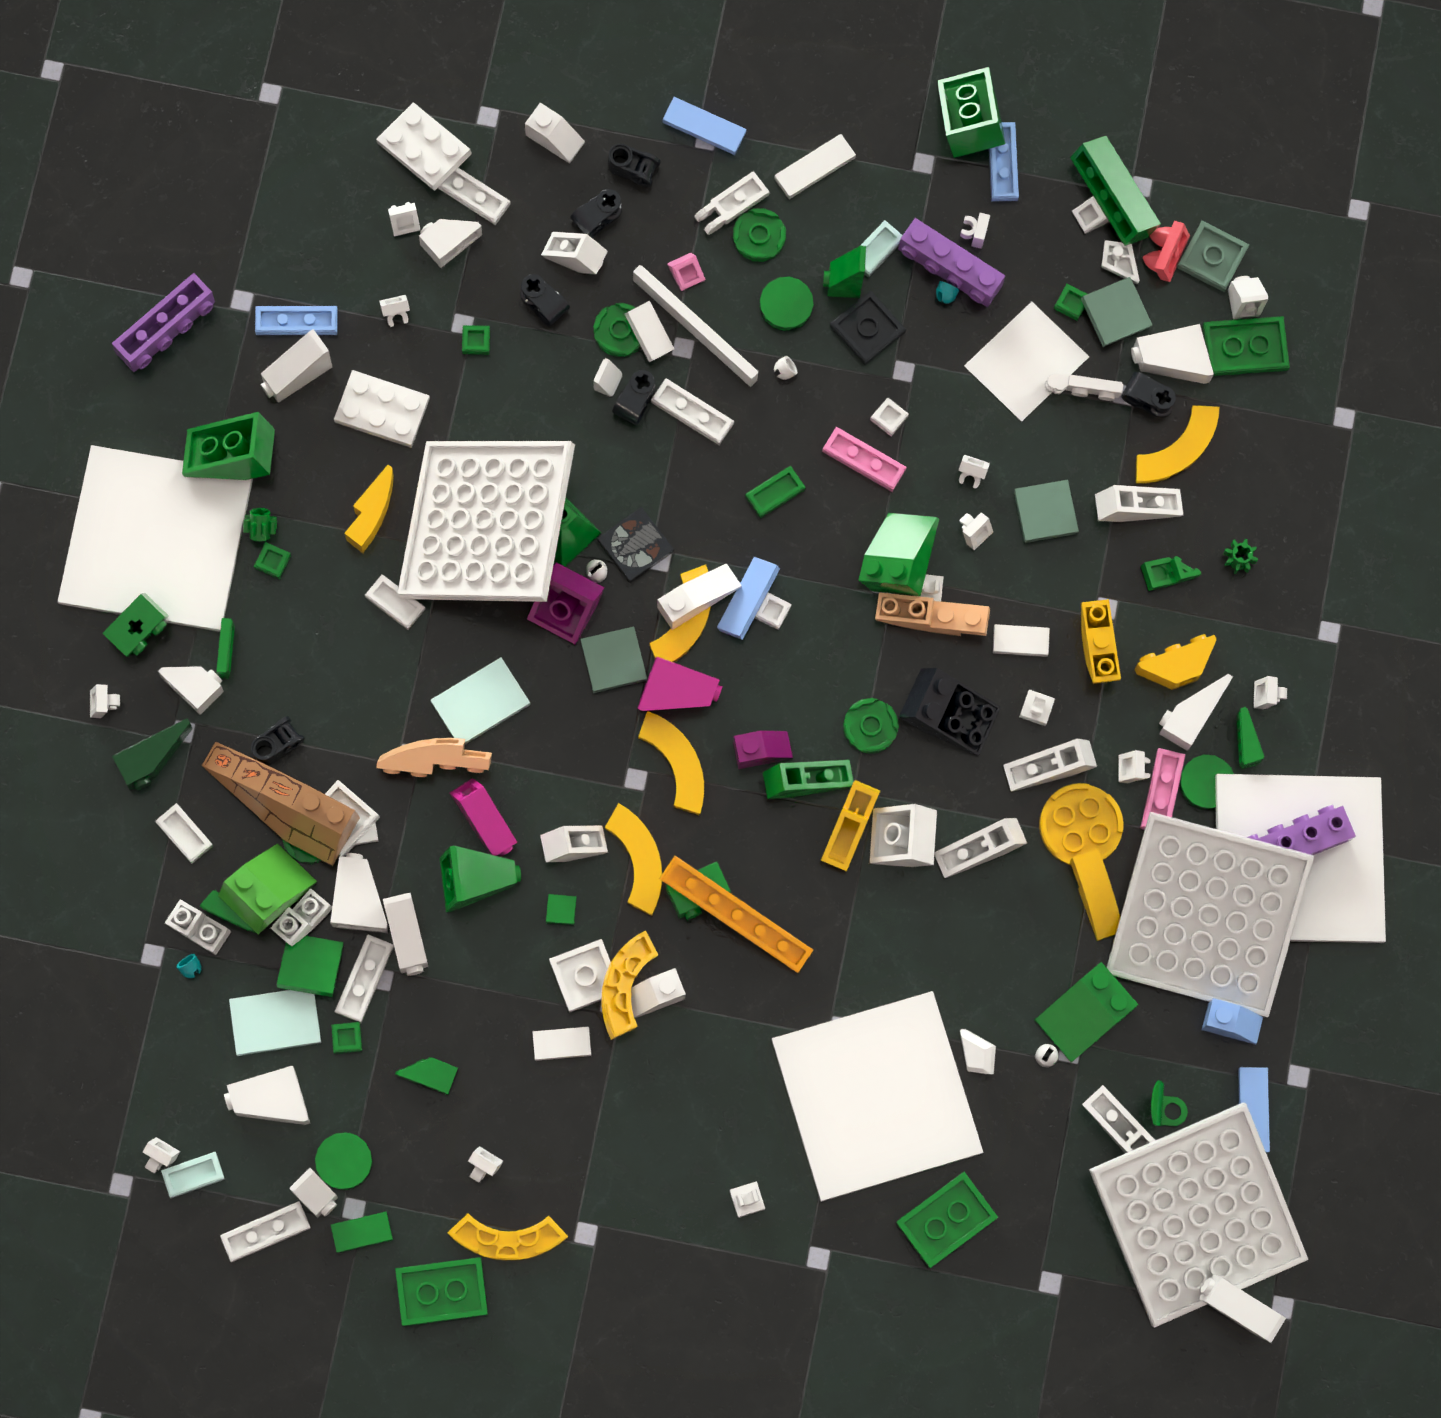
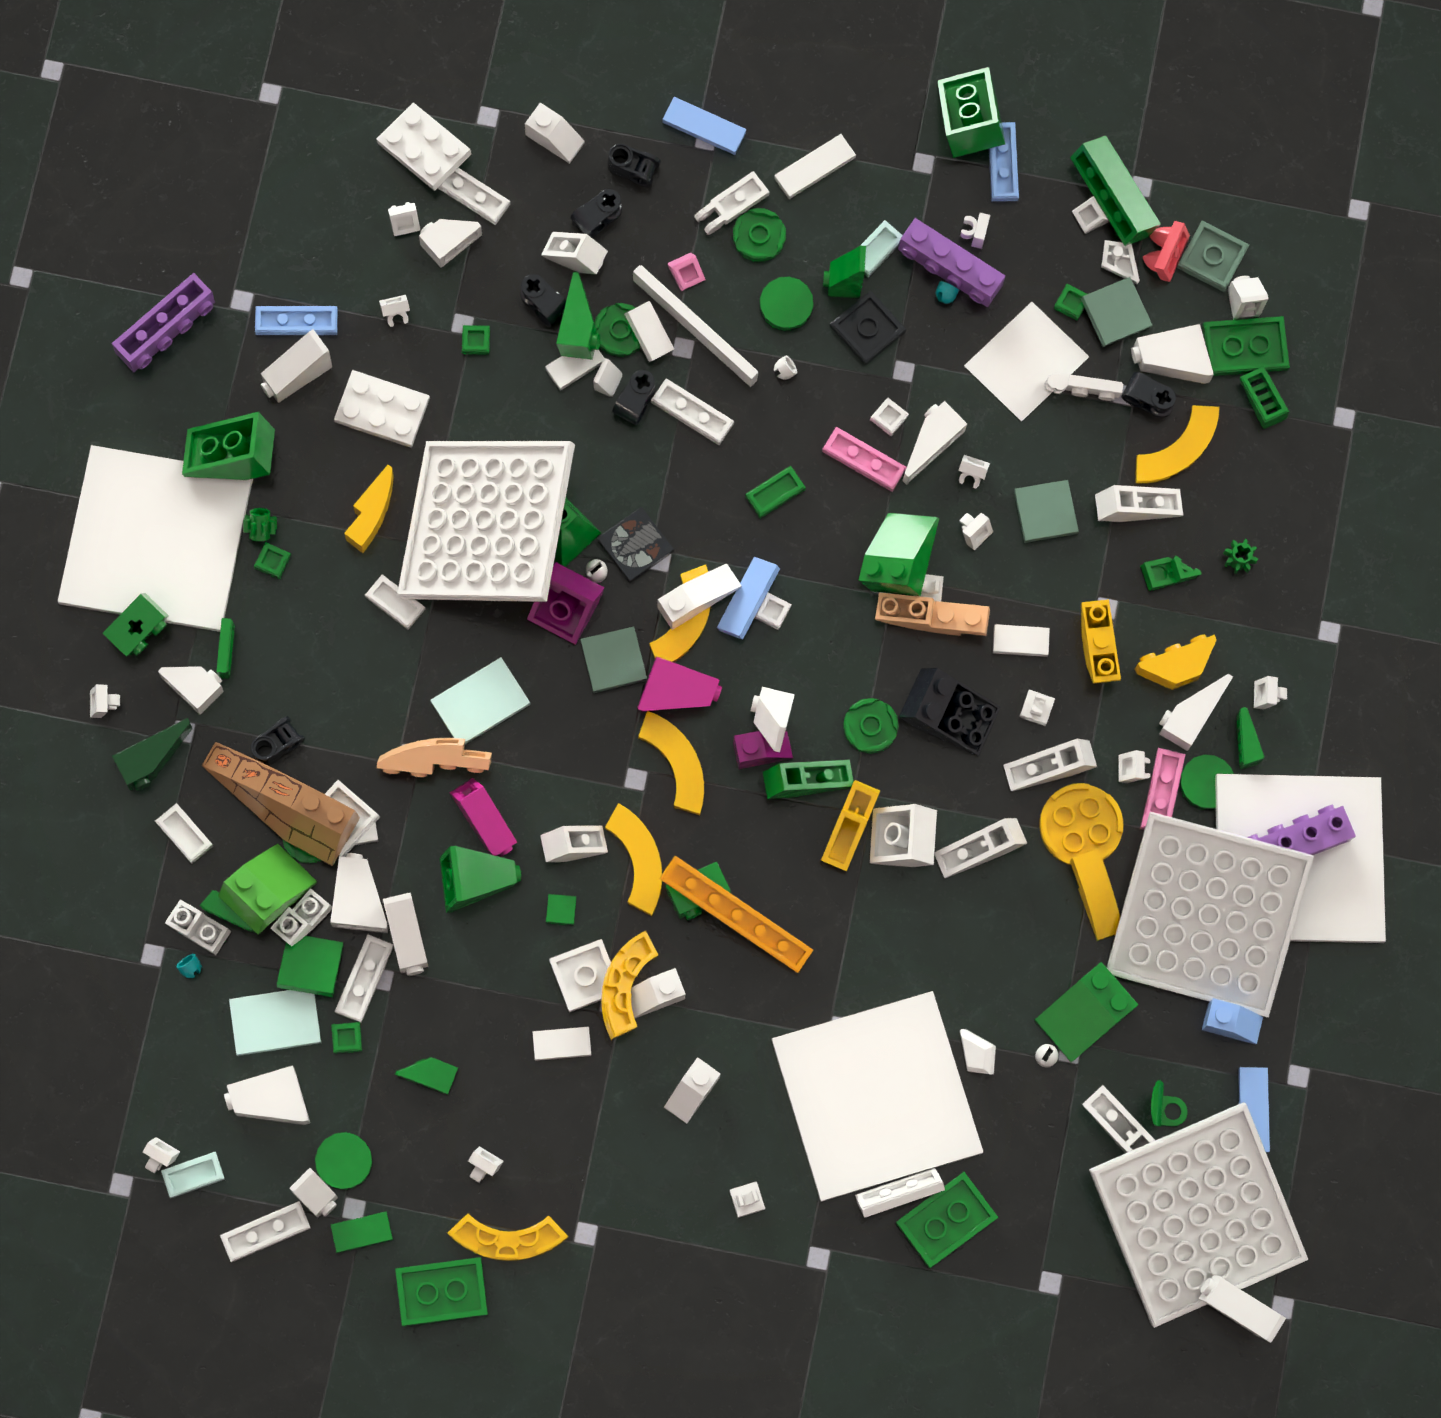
(568, 369): none -> white tile
(577, 329): none -> green slope
(692, 1090): none -> white slope
(772, 715): none -> white slope
(899, 1192): none -> white tile
(937, 433): none -> white slope
(1261, 411): none -> green slope

